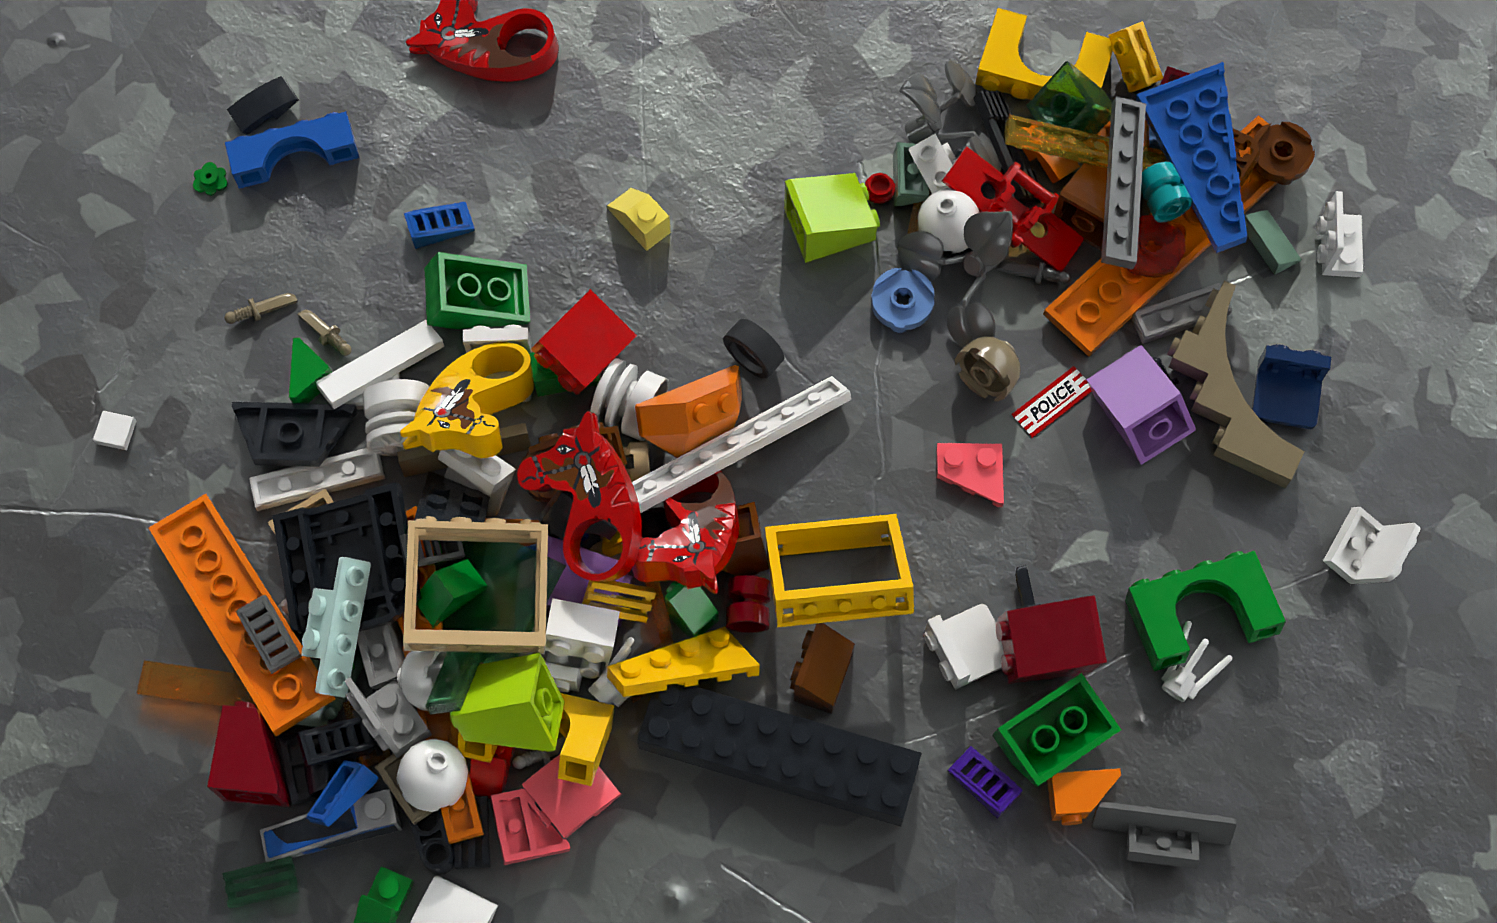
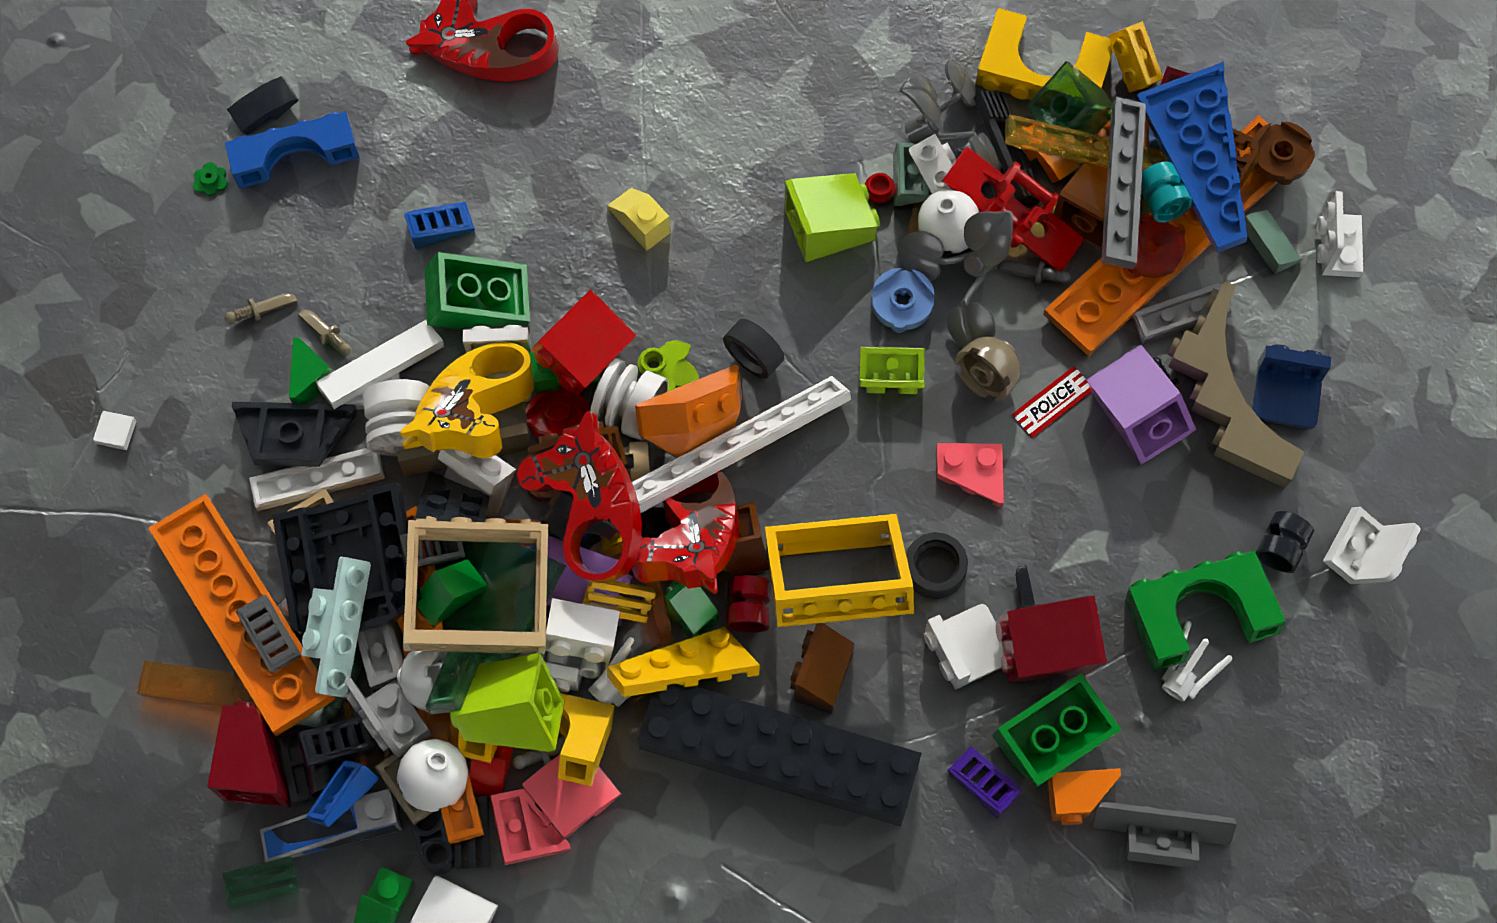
(555, 411): none -> red tile
(671, 363): none -> lime plate
(892, 369): none -> lime bracket
(944, 542): none -> black tyre
(1284, 541): none -> black wheel

